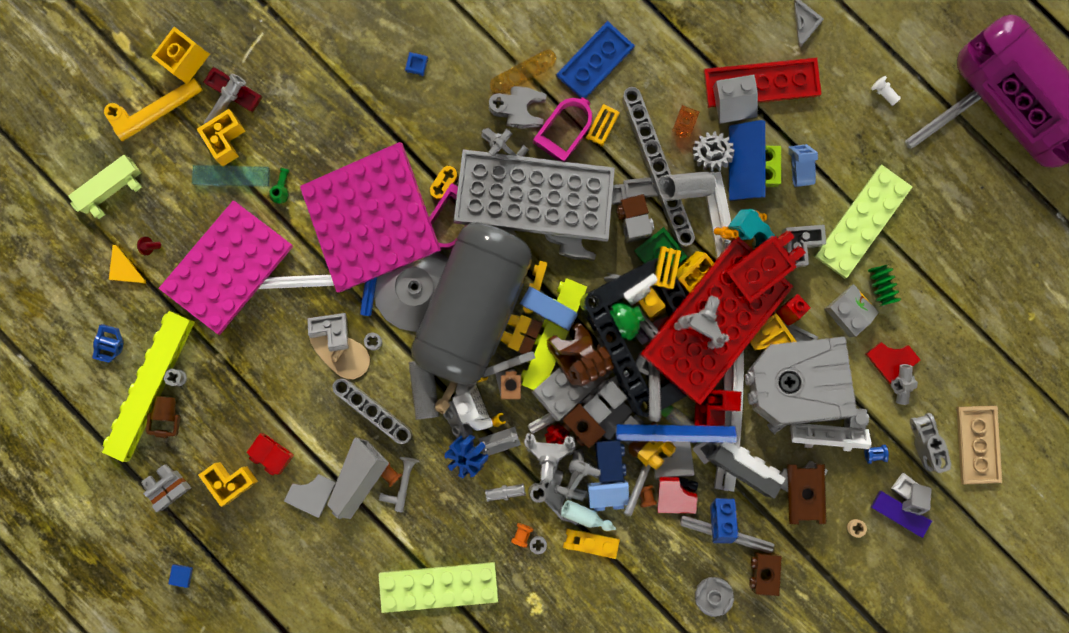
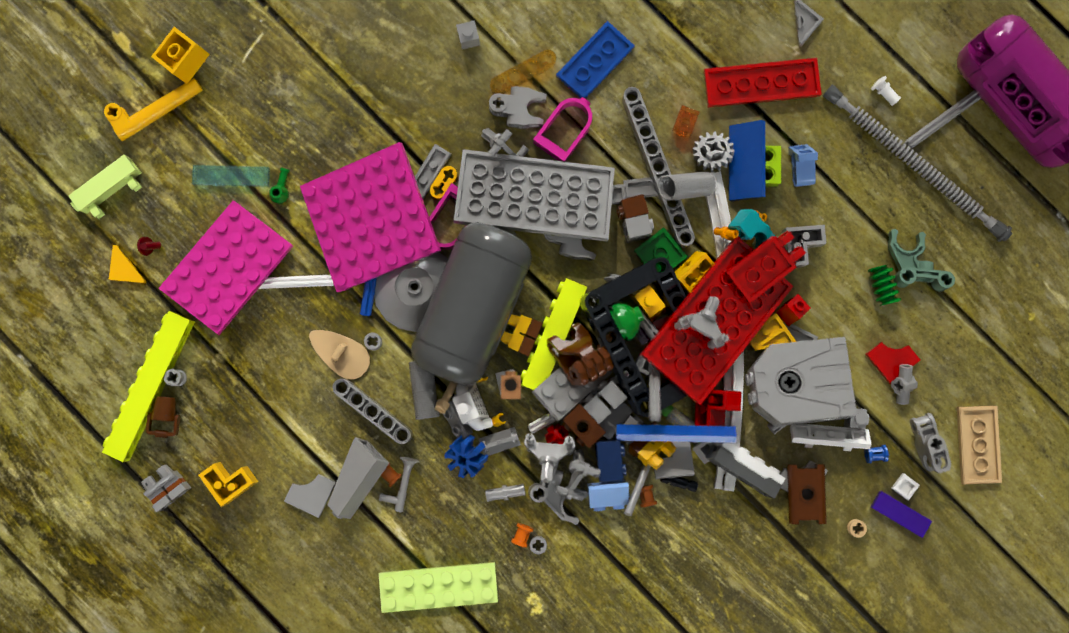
(107, 343): blue piece -> none
(180, 575): blue tile -> none
(219, 133): yellow brick -> none
(228, 94): light grey pin -> none
(246, 97): dark red plate -> none
(270, 454): red brick -> none
(333, 327): light grey tile -> none
(416, 64): blue tile -> none
(431, 168): none -> light grey tile
(468, 35): none -> light grey brick
(509, 363): light grey tile -> none
(539, 272): yellow plate -> none
(549, 308): medium blue beam -> none
(585, 516): light aqua wheel -> none
(592, 543): yellow plate -> none
(595, 139): yellow tile -> none
(640, 290): white tile -> none
(670, 251): yellow tile -> none
(674, 498): tile -> none
(714, 596): light grey tile -> none
(723, 521): blue brick -> none
(736, 98): light grey slope -> none
(742, 539): light grey axle -> none
(770, 584): reddish brown brick -> none
(852, 311): light grey slope -> none
(863, 221): yellowish green plate -> none
(916, 270): none -> sand green piece
(919, 501): light grey panel -> none
(995, 226): none -> light grey hose

